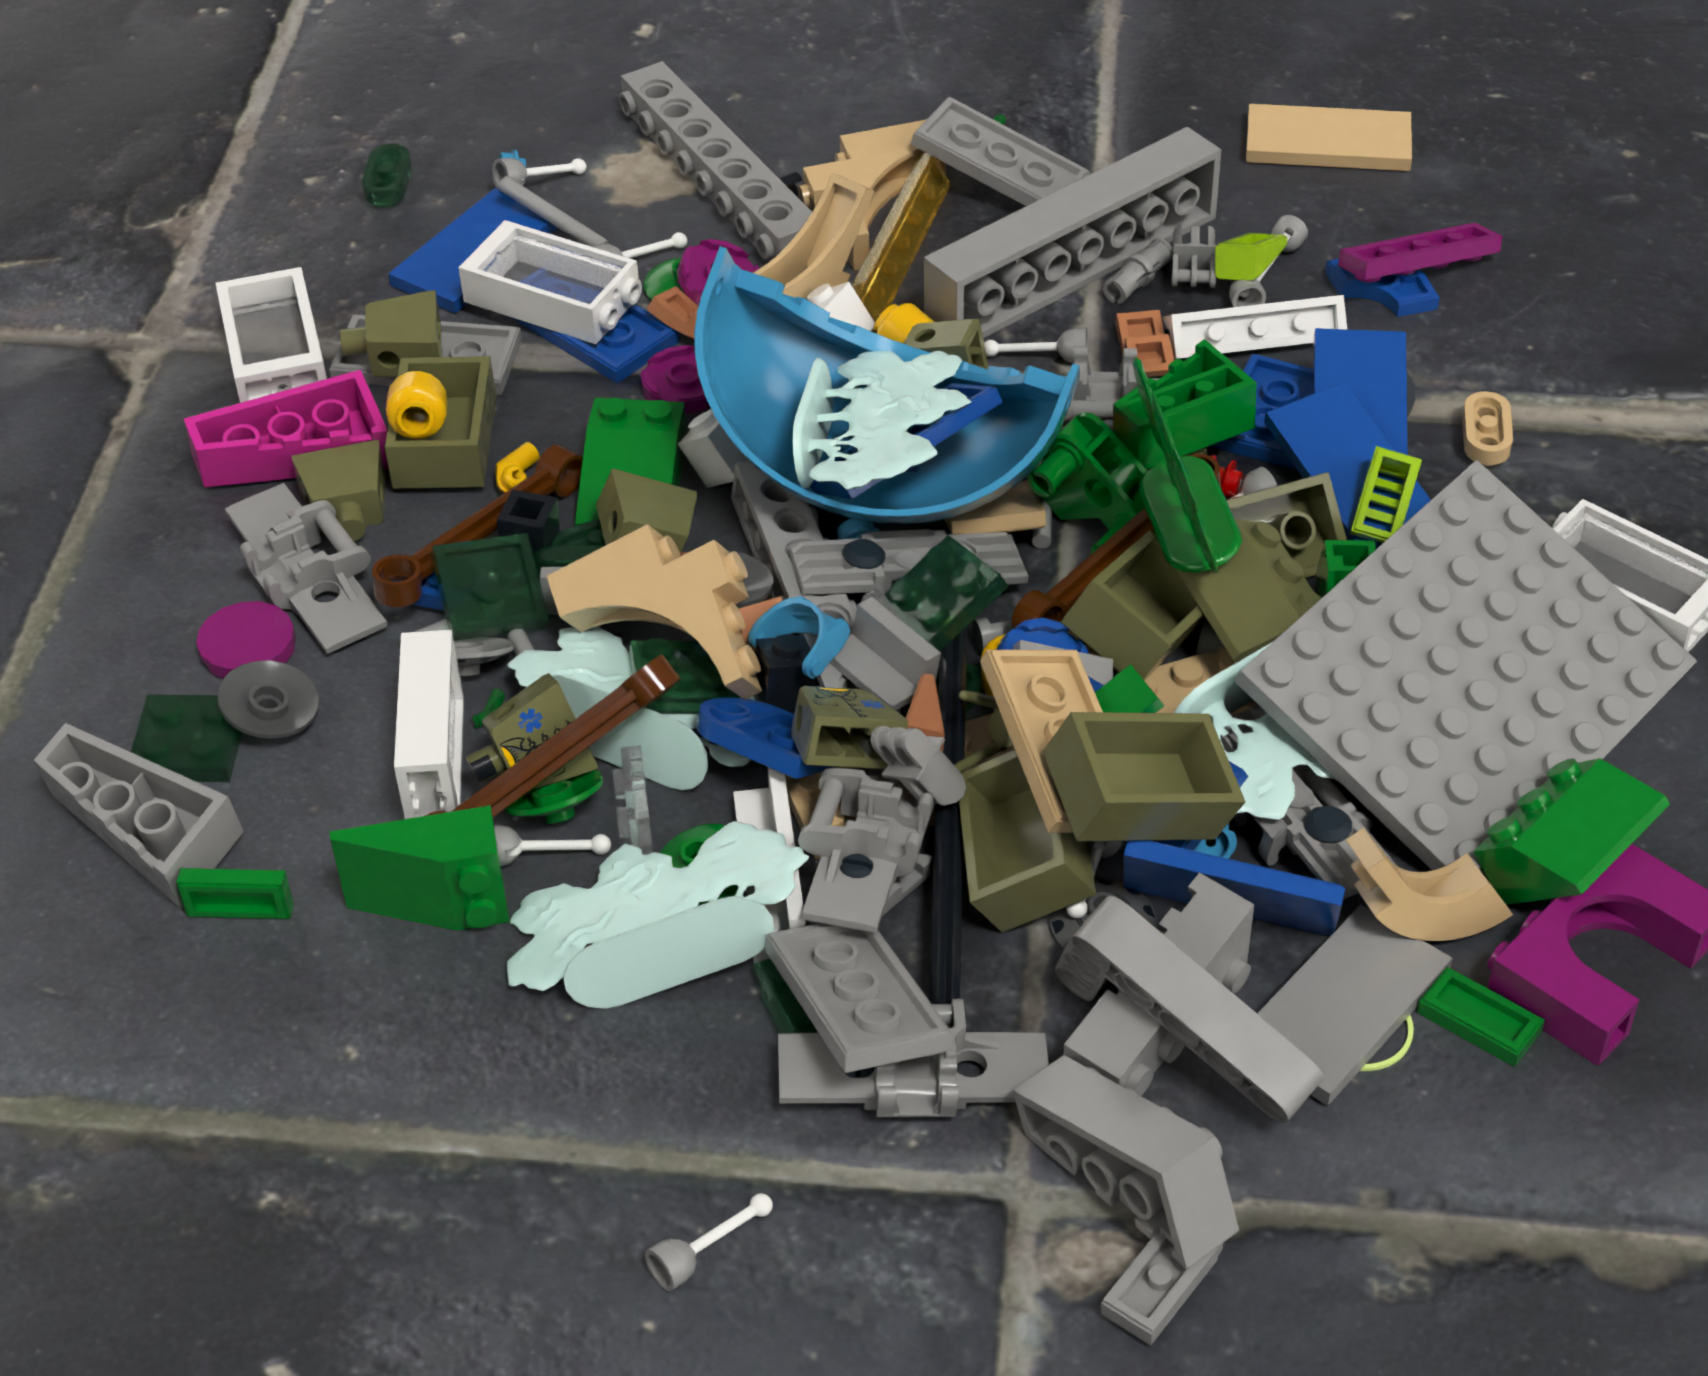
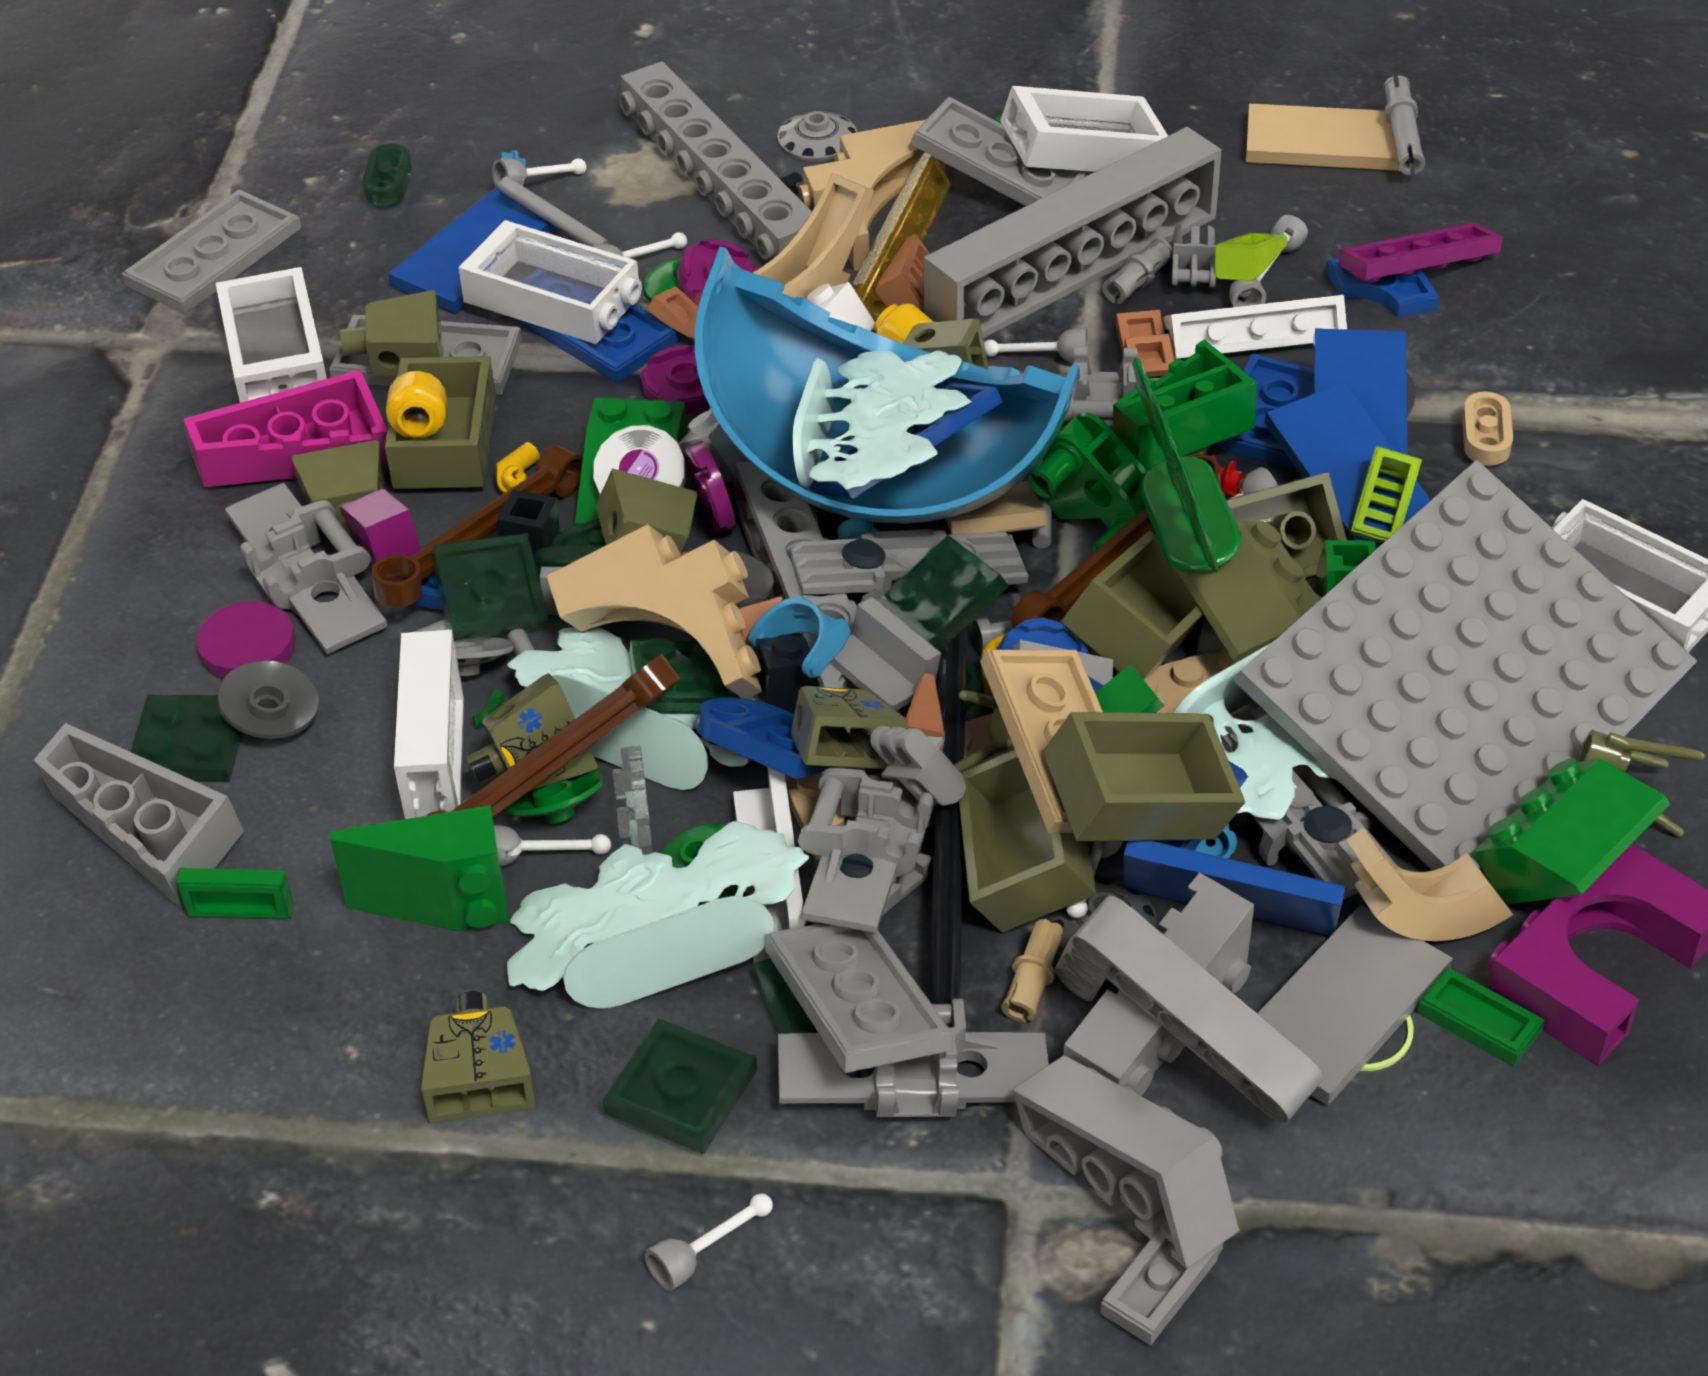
(211, 251): none -> light grey tile
(381, 525): none -> magenta slope
(475, 1063): none -> olive torso
(641, 452): none -> white tile
(680, 1085): none -> clear green plate
(710, 487): none -> magenta tile
(814, 135): none -> light grey dish
(905, 275): none -> nougat slope
(1033, 972): none -> tan axle
(1077, 127): none -> white window
(1401, 115): none -> light grey pin
(1621, 750): none -> olive plant

